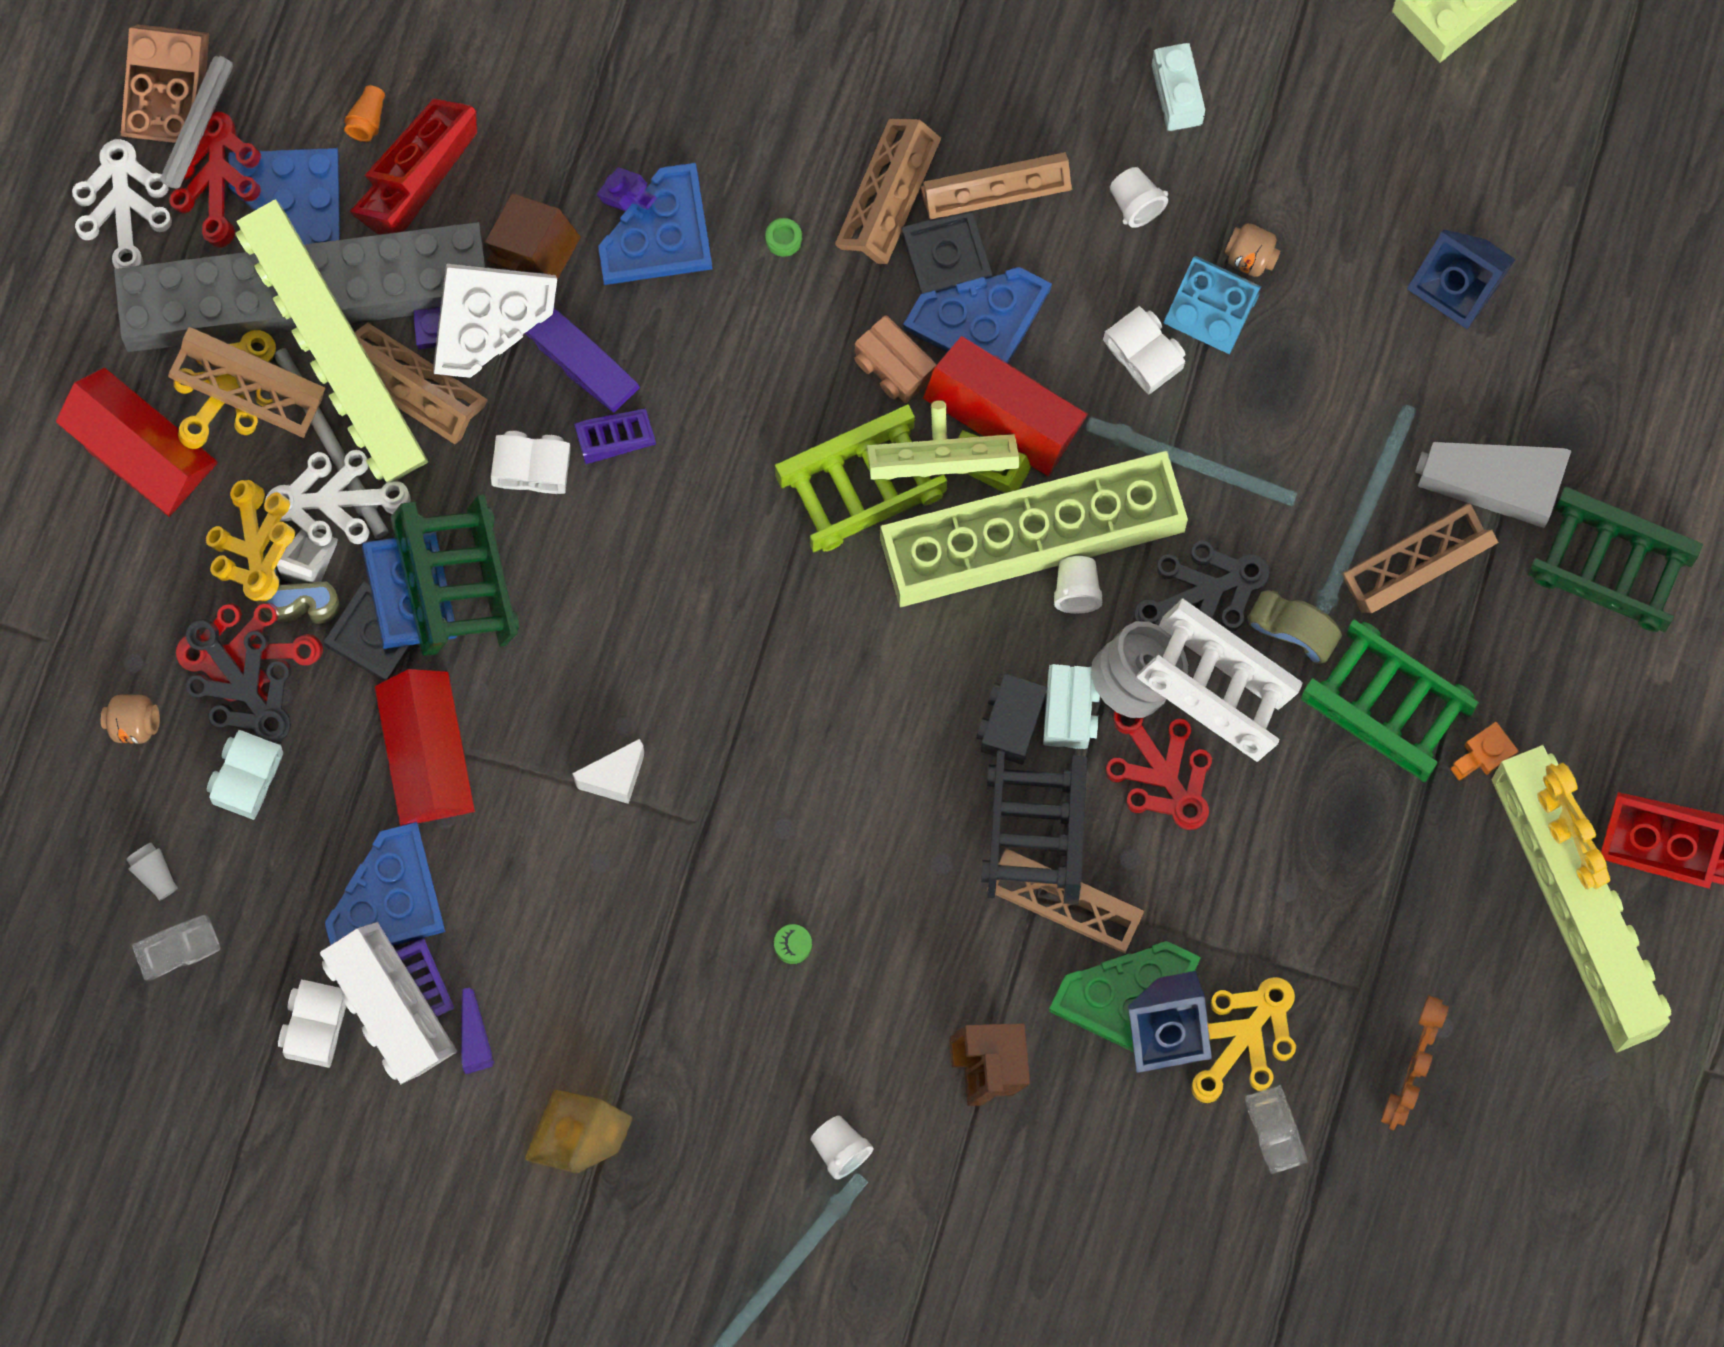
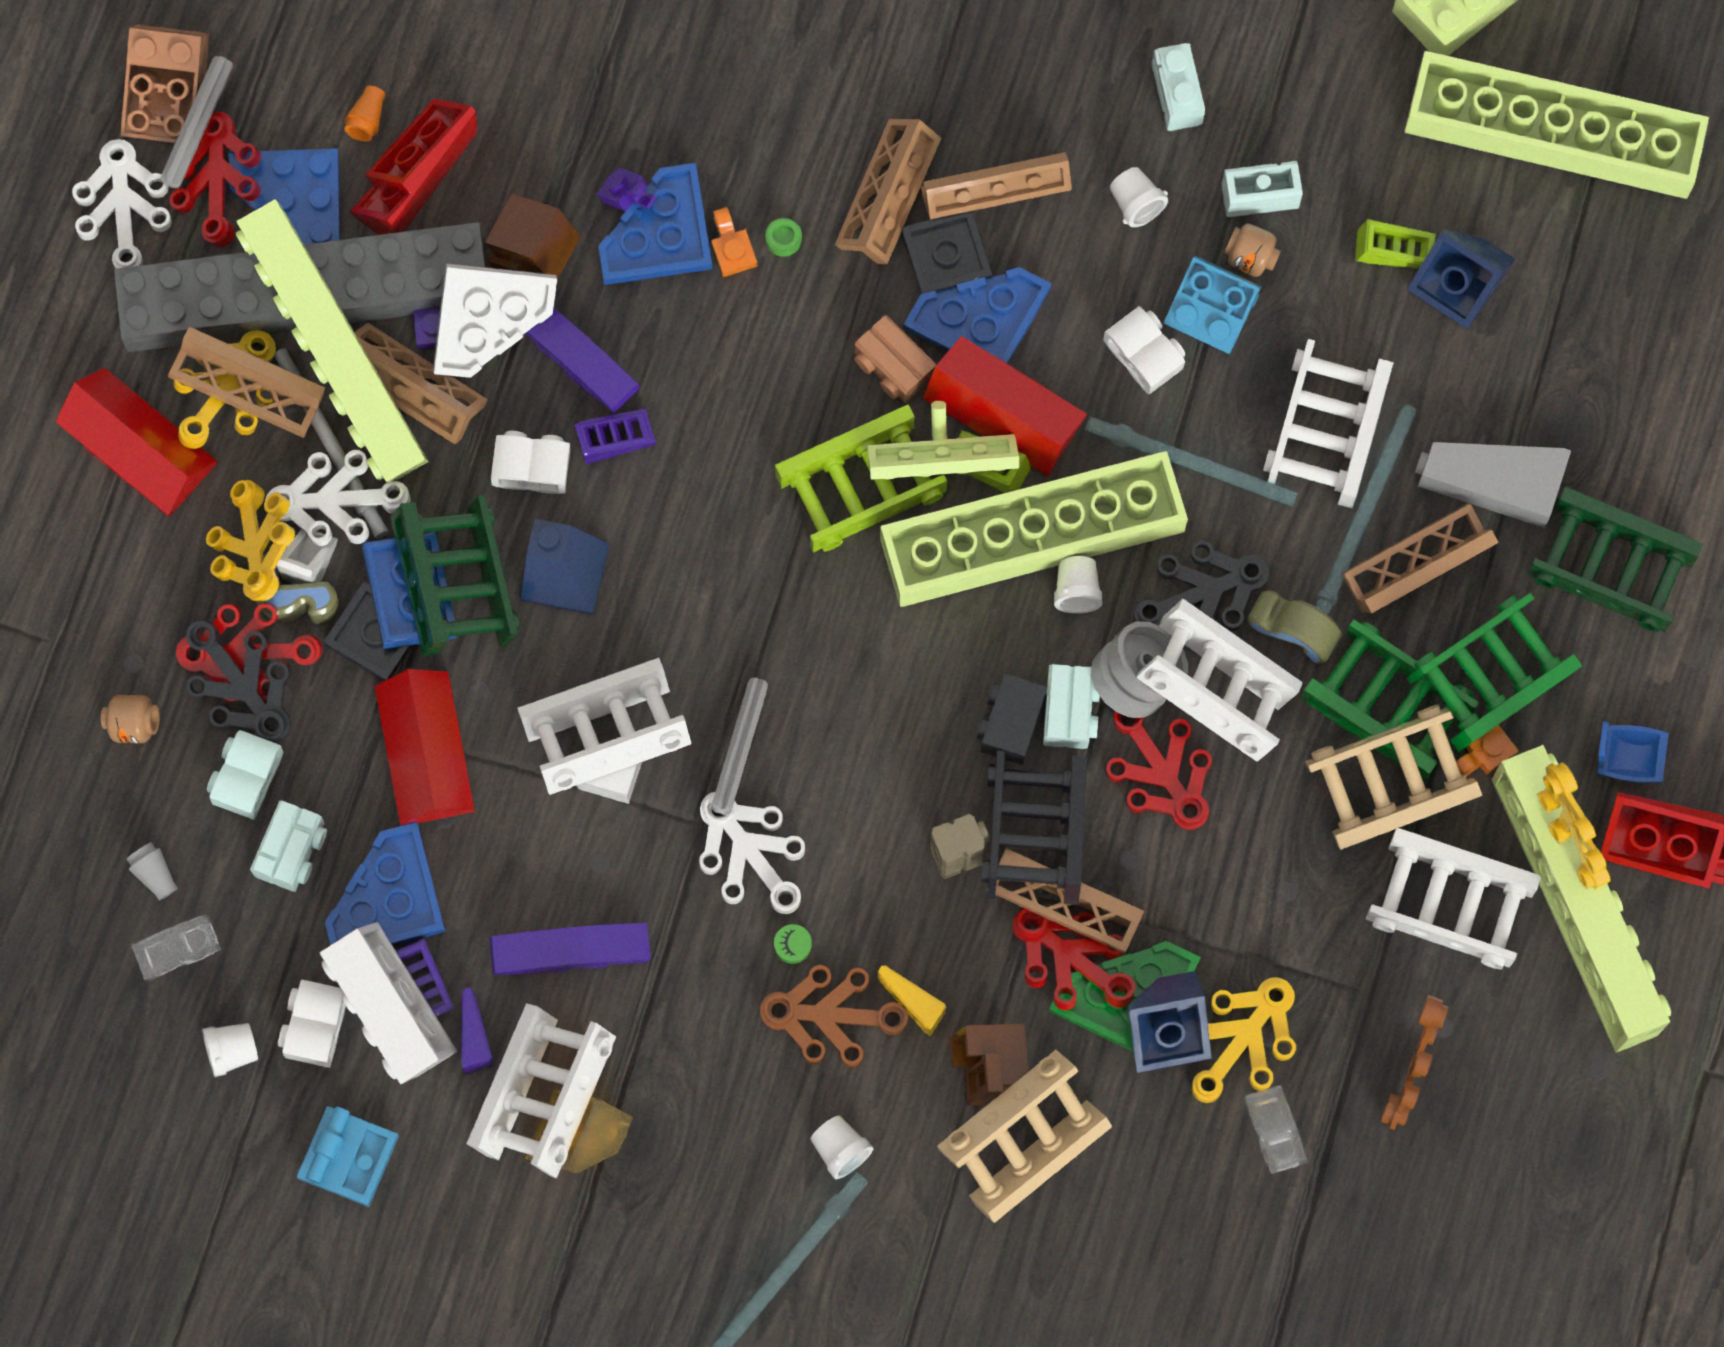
(229, 1047): none -> white piece
(288, 846): none -> light aqua brick
(348, 1156): none -> dark azure plate
(513, 1081): none -> white fence
(563, 567): none -> dark blue slope
(569, 948): none -> dark purple slope
(595, 700): none -> white fence
(733, 248): none -> orange plate
(739, 746): none -> light grey axle
(747, 847): none -> white plant
(827, 1014): none -> dark orange plant
(919, 1004): none -> yellow slope
(959, 845): none -> dark tan brick
(1040, 1160): none -> tan fence
(1068, 954): none -> red plant
(1261, 189): none -> light aqua brick
(1353, 448): none -> white fence
(1379, 255): none -> lime slope
(1387, 814): none -> tan fence
(1479, 872): none -> white fence
(1498, 706): none -> green fence
(1556, 124): none -> yellowish green brick
(1632, 753): none -> blue piece

